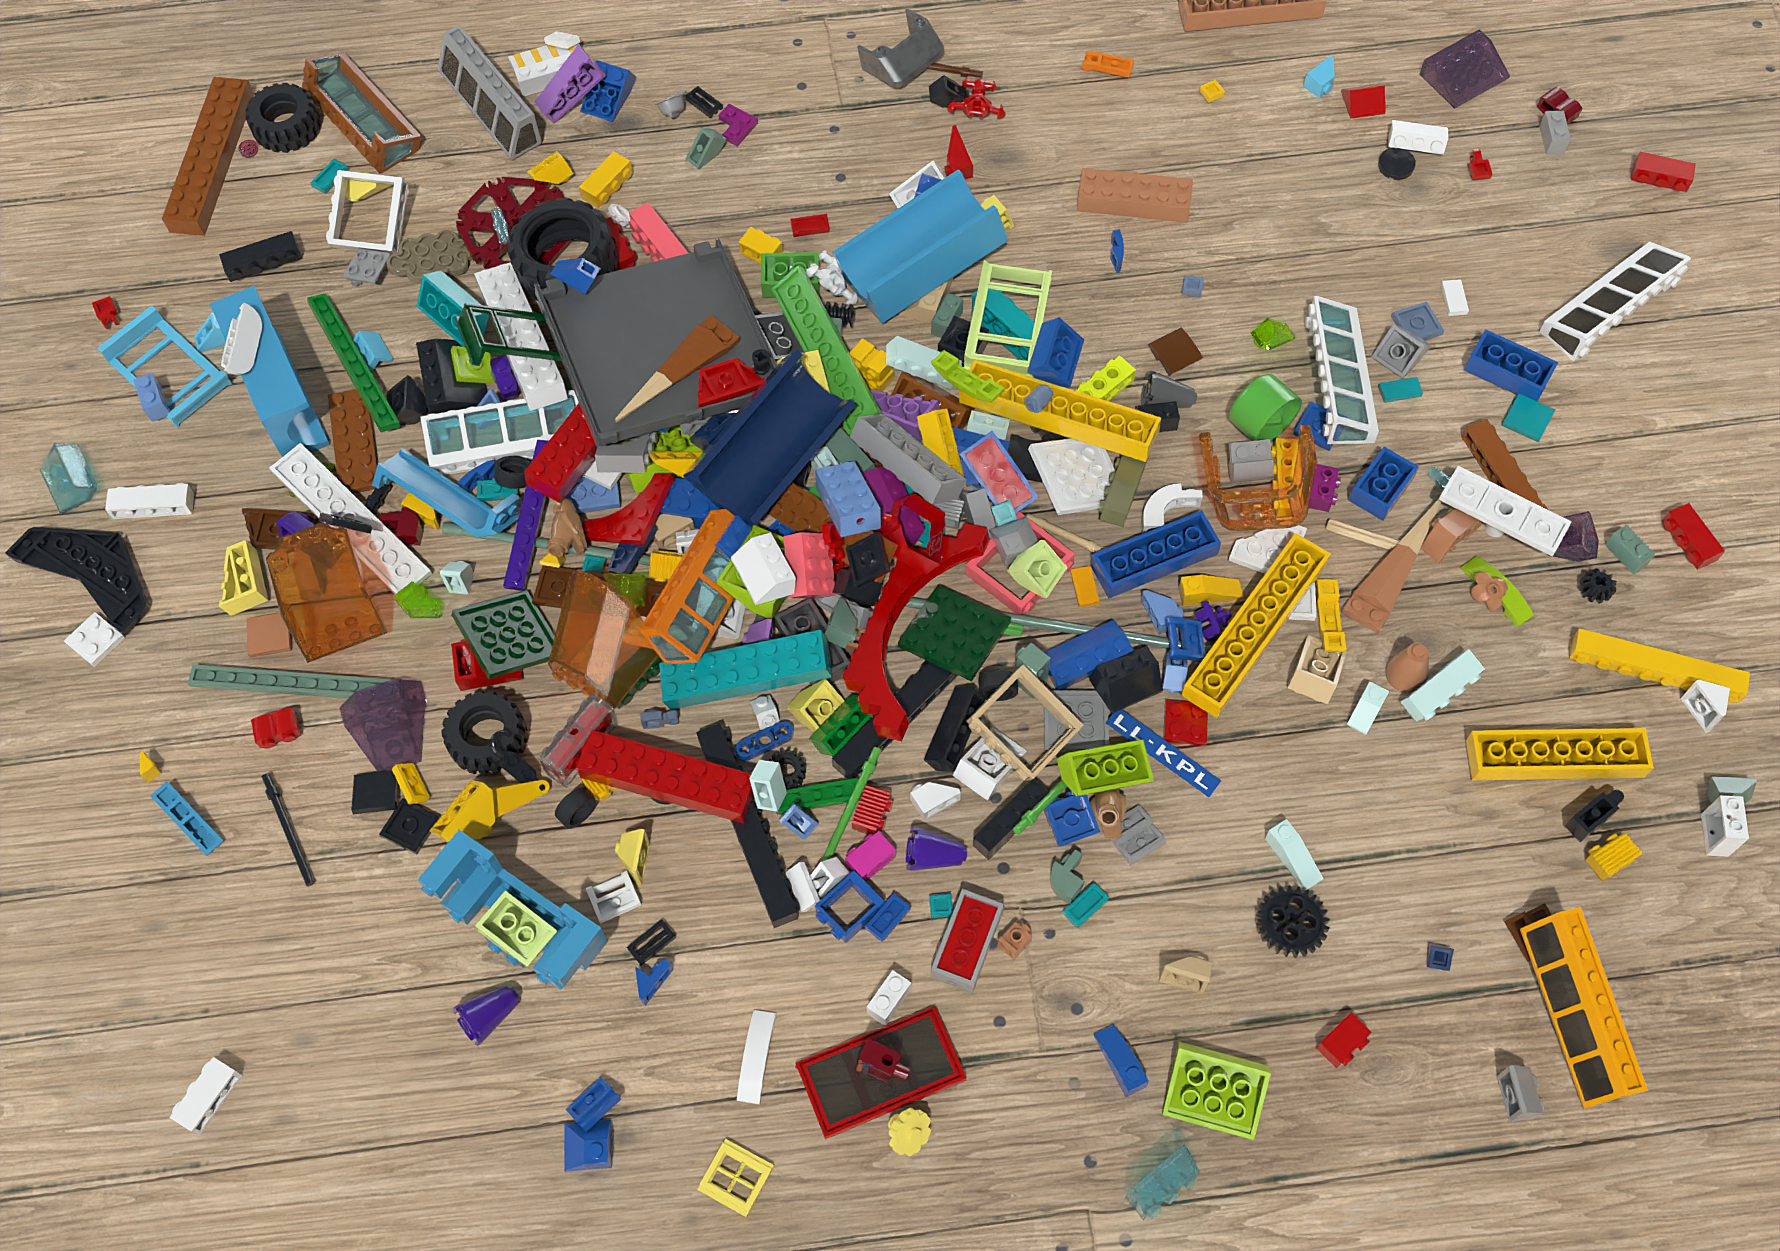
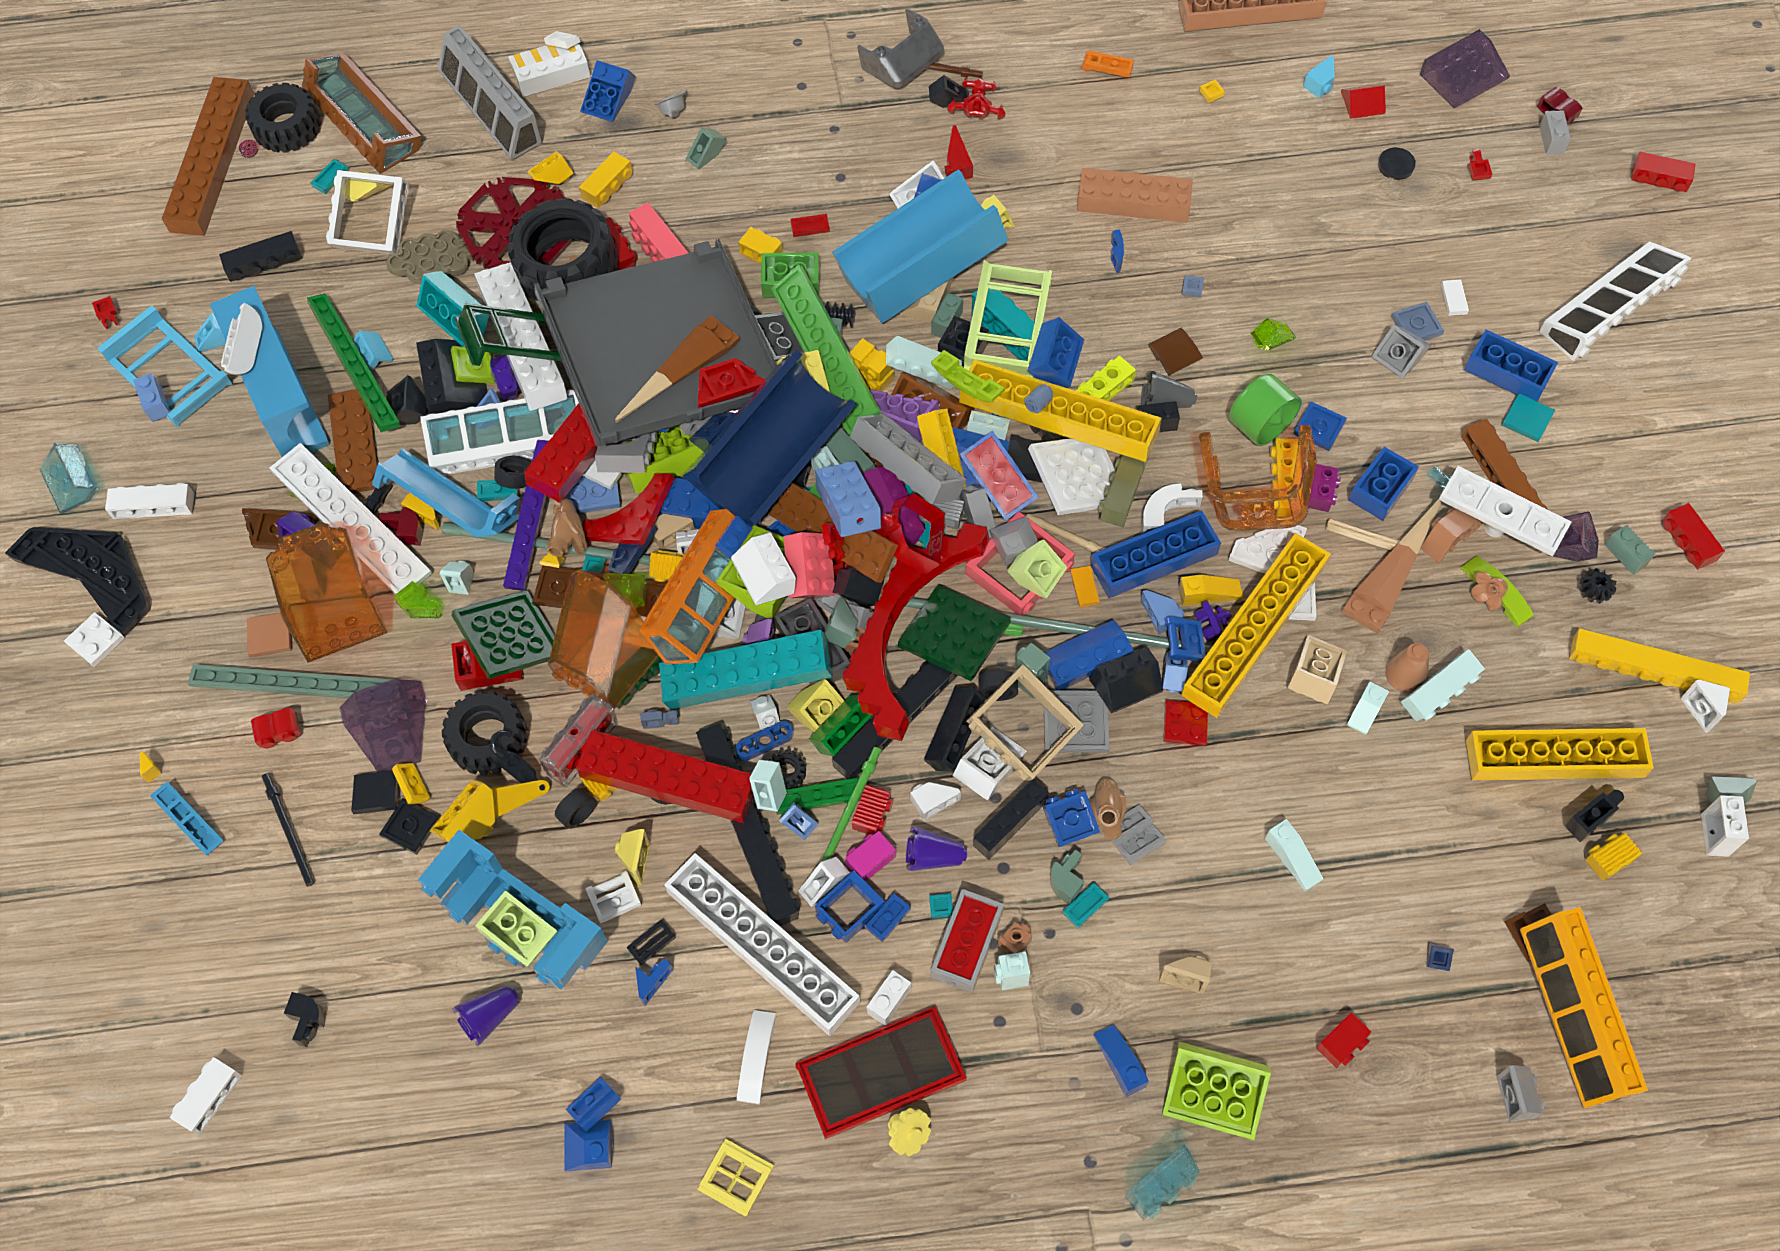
(243, 579): light yellow wedge -> none
(308, 1013): none -> black brick
(345, 522): black tile -> none
(365, 266): light grey hinge -> none
(482, 472): blue slope -> none
(500, 225): clear light blue pin -> none
(569, 84): medium lavender wedge -> none
(576, 273): blue slope -> none
(620, 214): white gear -> none
(675, 461): yellow slope -> none
(701, 104): black tile -> none
(740, 124): magenta plate -> none
(761, 358): black bush -> none
(762, 944): none -> white brick
(802, 886): white tile -> none
(831, 278): white piece -> none
(868, 559): black tile -> none
(873, 1059): dark red torso -> none
(1004, 513): tile -> none
(1012, 971): none -> light aqua brick
(1030, 817): bright green bar -> none
(1105, 768): lime slope -> none
(1164, 752): blue sticker -> none
(1250, 461): light grey brick -> none
(1304, 937): black gear -> none
(1329, 615): yellow slope -> none
(1343, 372): window -> none
(1400, 389): teal tile -> none
(1418, 137): white brick -> none

